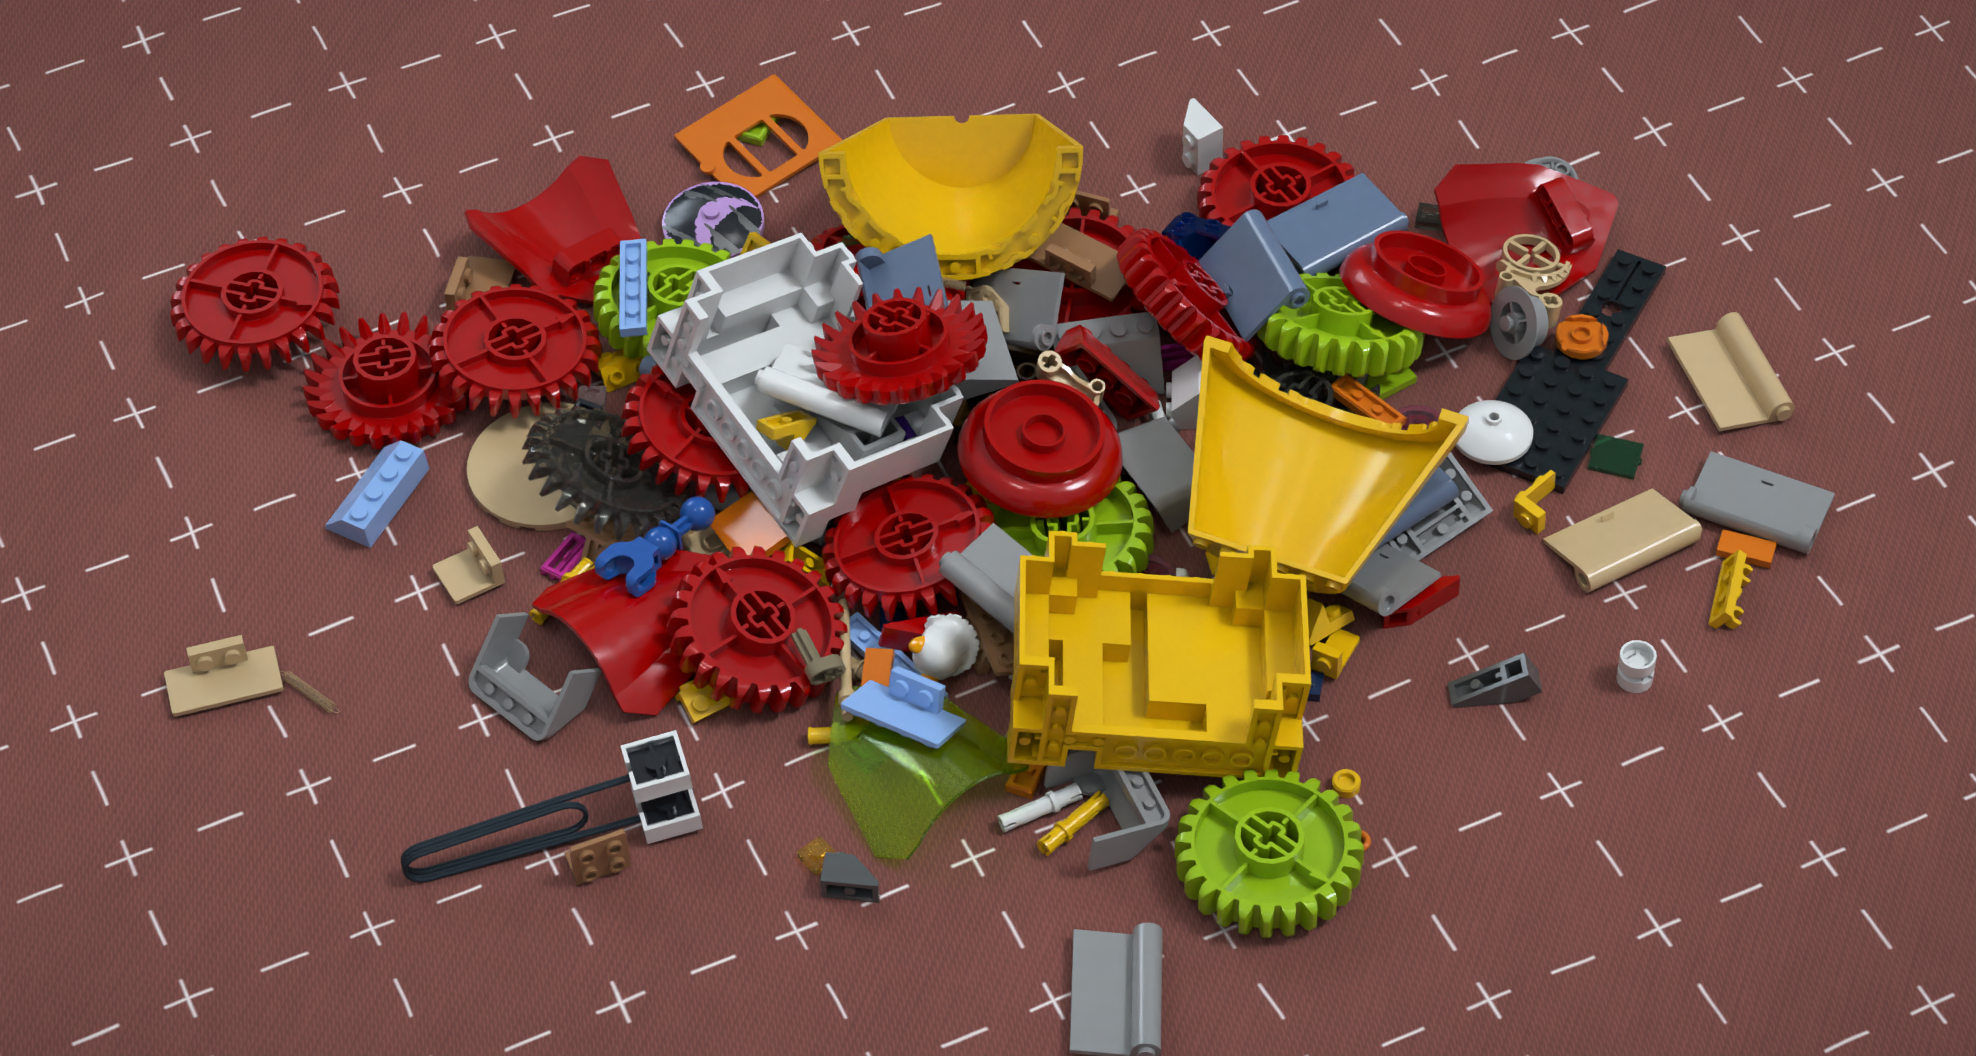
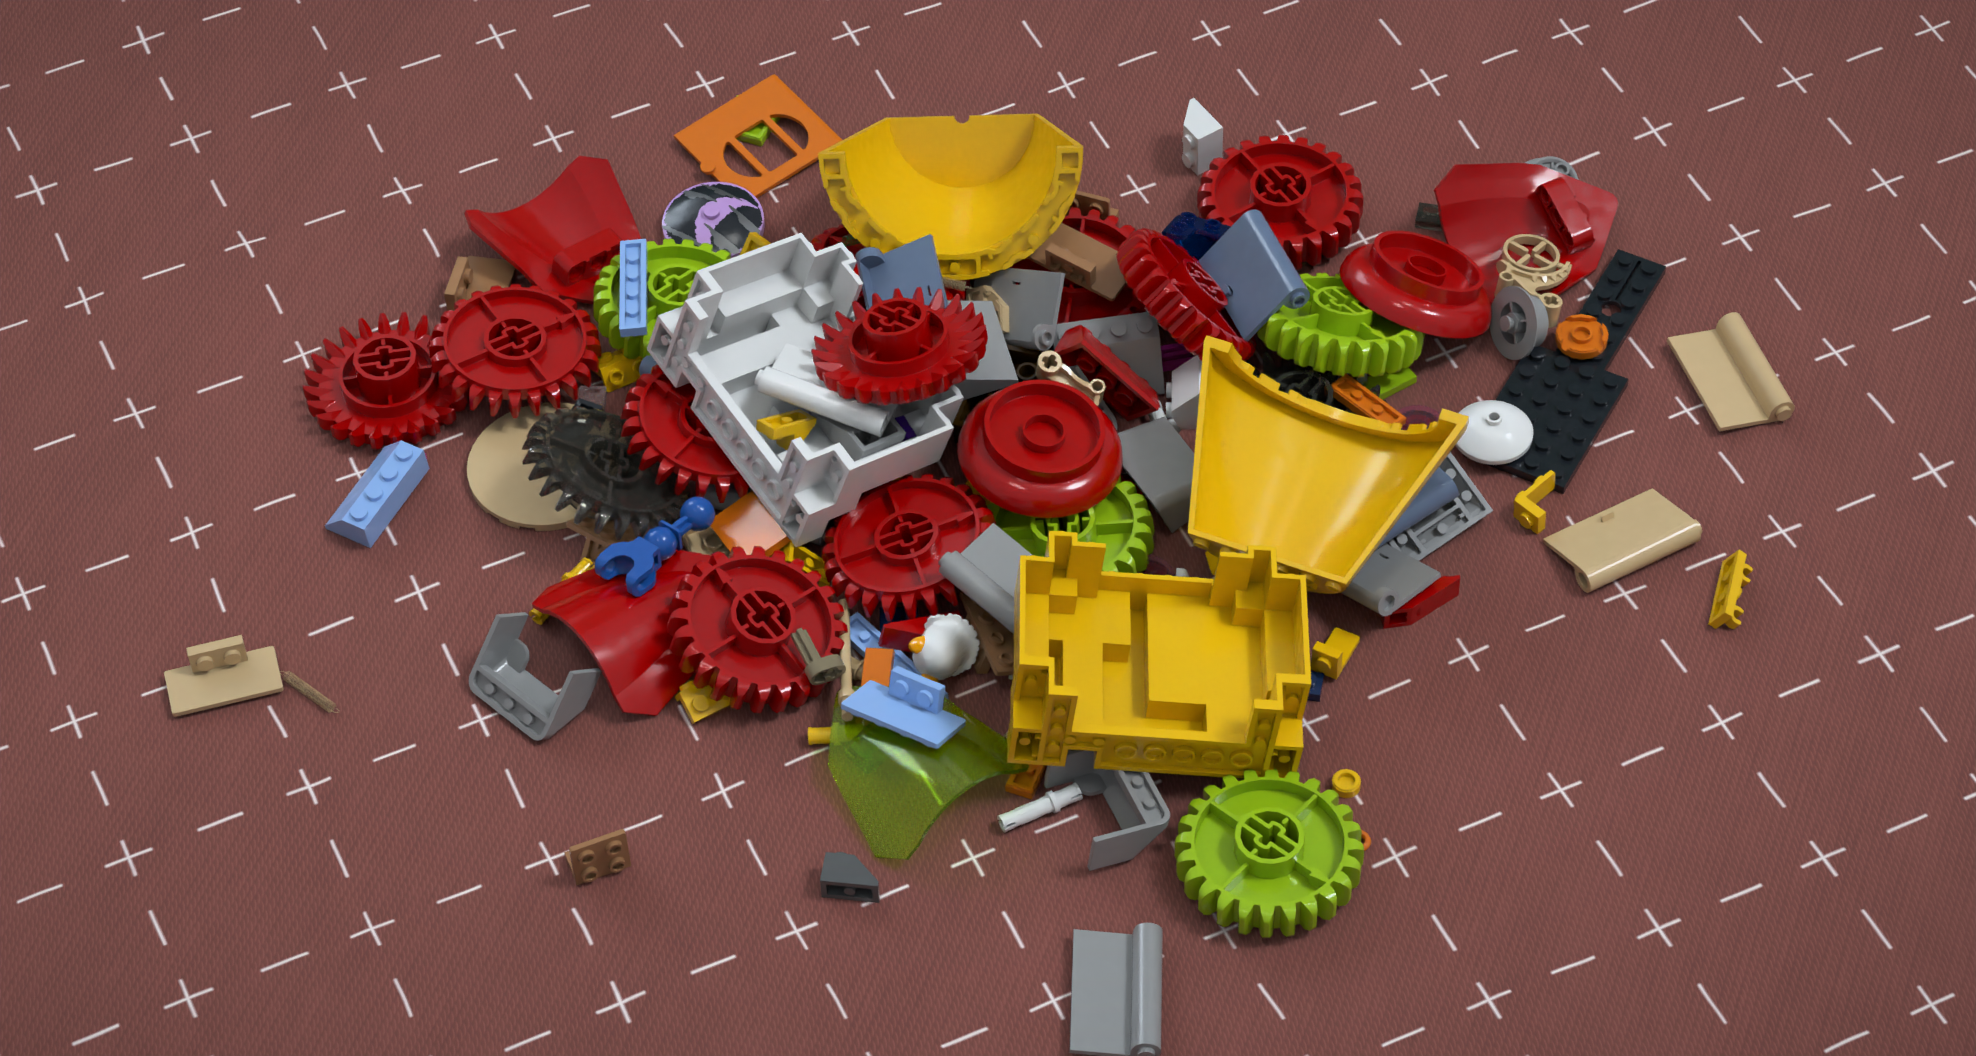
(254, 301): red gear -> none
(470, 570): tan bracket -> none
(569, 560): dark pink tile -> none
(659, 789): piece -> none
(814, 853): clear yellow plate -> none
(1064, 830): yellow pin -> none
(1326, 620): yellow slope -> none
(1334, 224): sand blue door -> none
(1499, 683): dark grey slope -> none
(1615, 456): clear green piece -> none
(1636, 666): white wheel -> none
(1758, 502): light grey door -> none
(1758, 550): orange tile -> none

